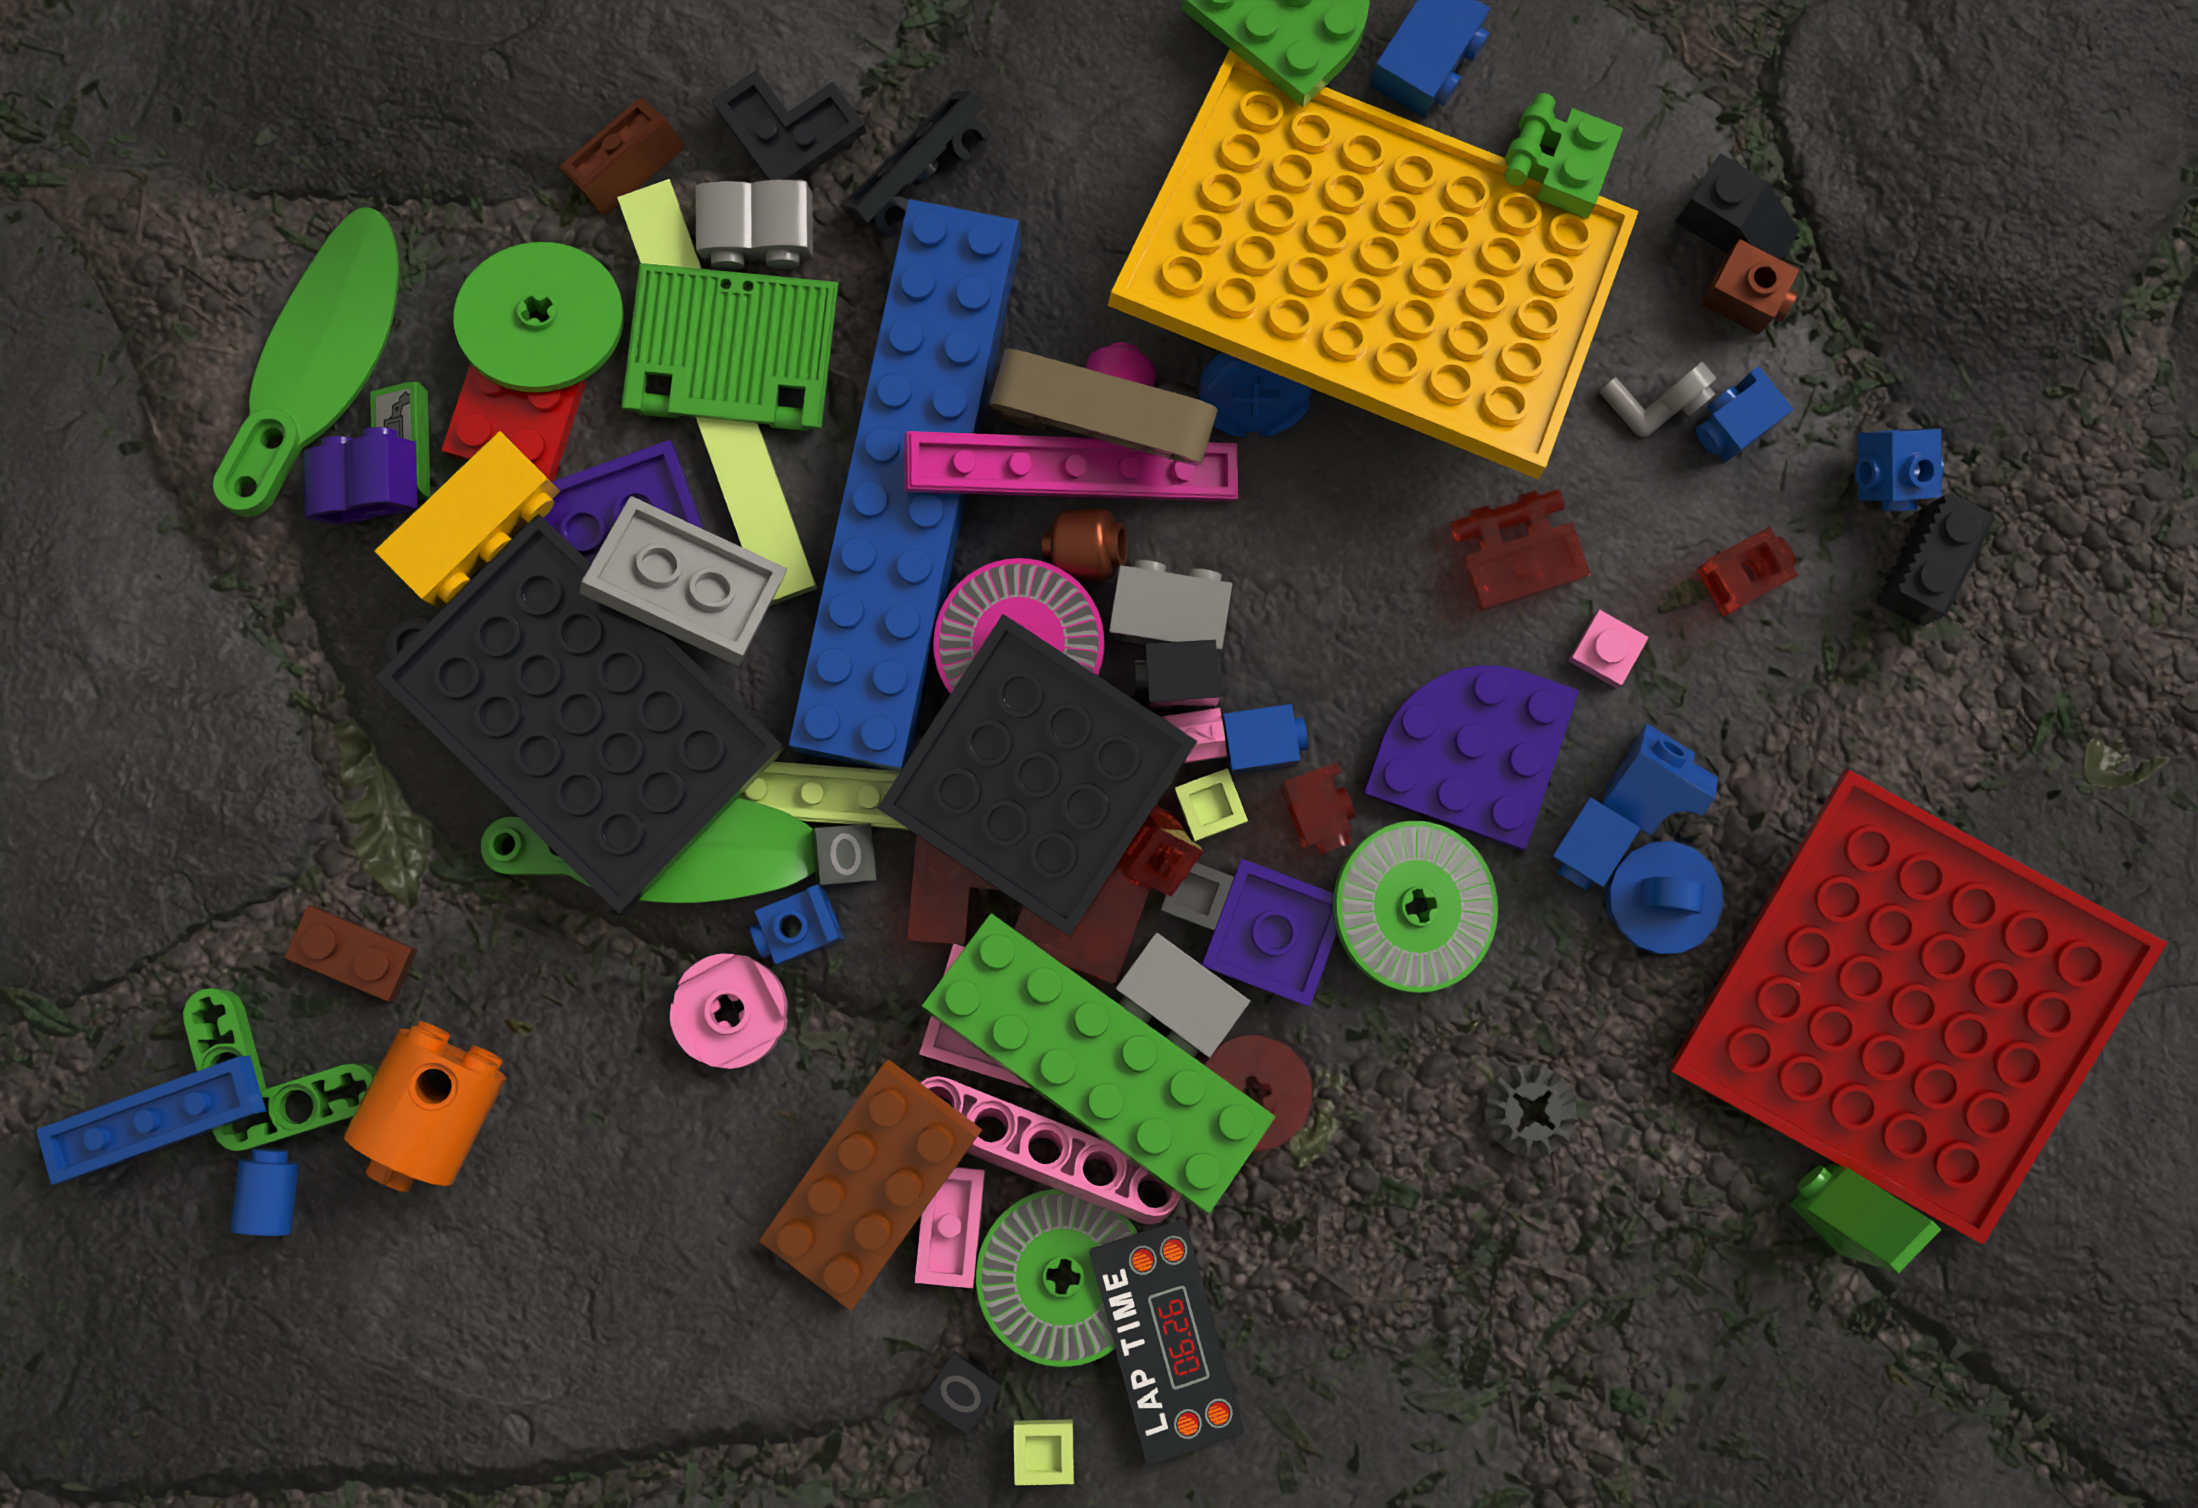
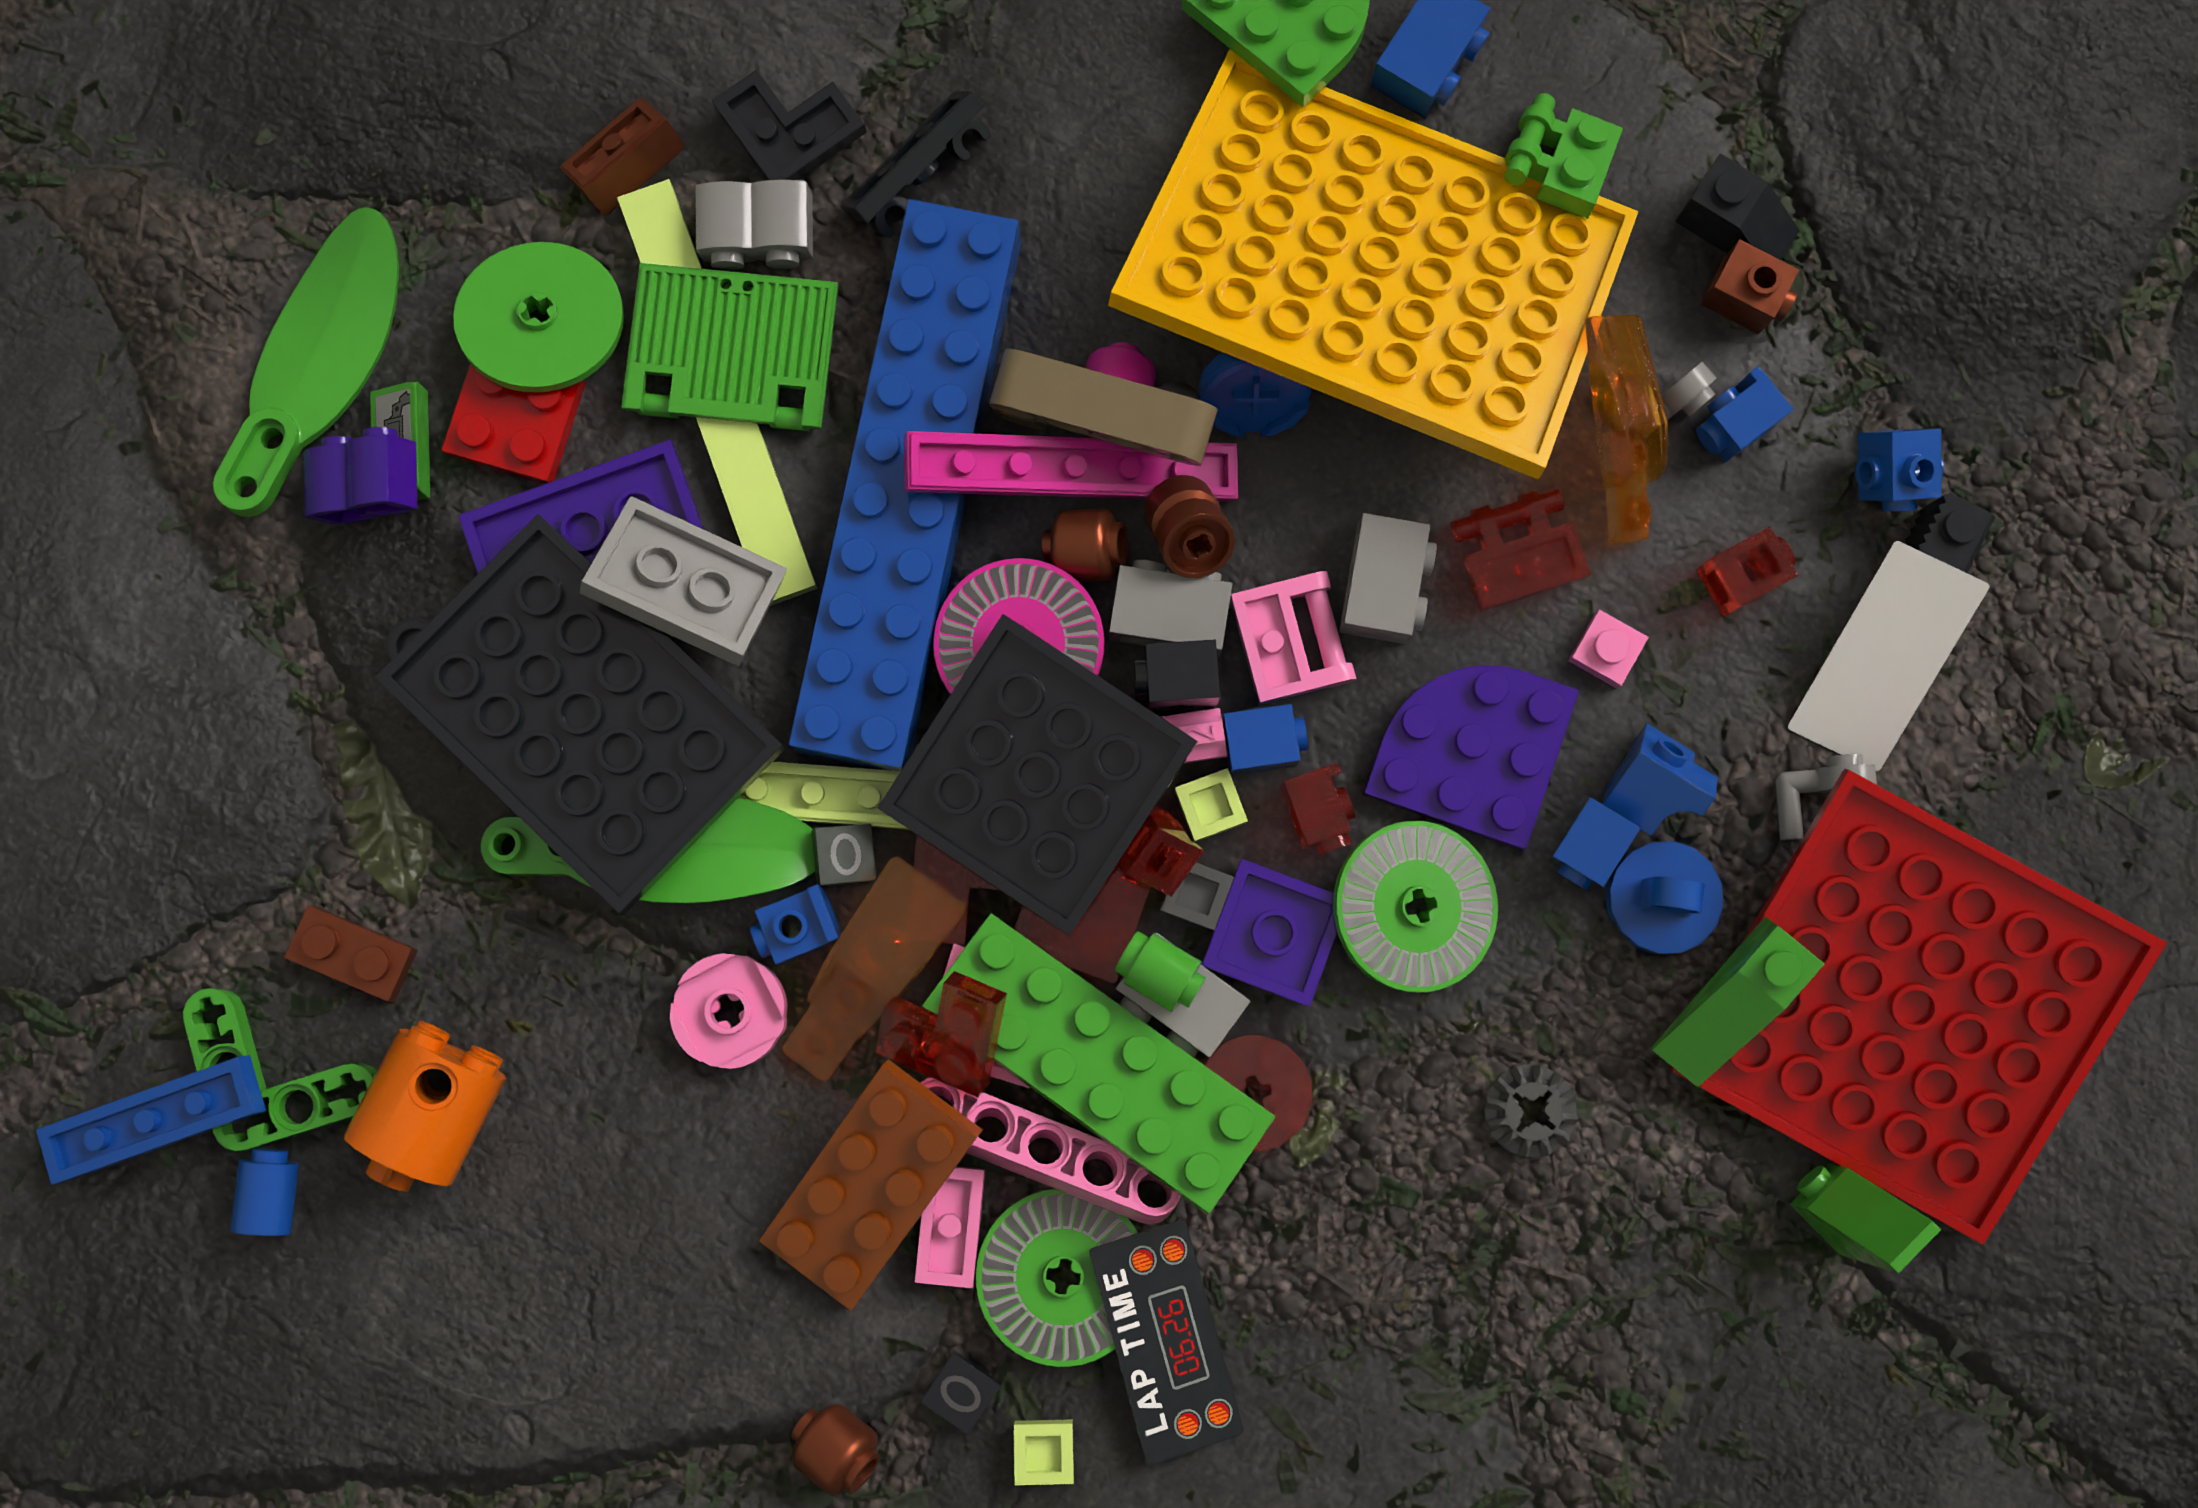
(468, 521): yellow brick -> none
(835, 1449): none -> copper head
(870, 963): none -> clear orange piece
(950, 1045): none -> clear red plate
(1160, 971): none -> bright green brick
(1189, 526): none -> copper wheel
(1274, 640): none -> bright pink plate
(1386, 579): none -> light grey brick
(1627, 421): none -> clear orange piece
(1738, 1002): none -> bright green slope
(1821, 780): none -> light grey plate
(1888, 655): none -> white sticker

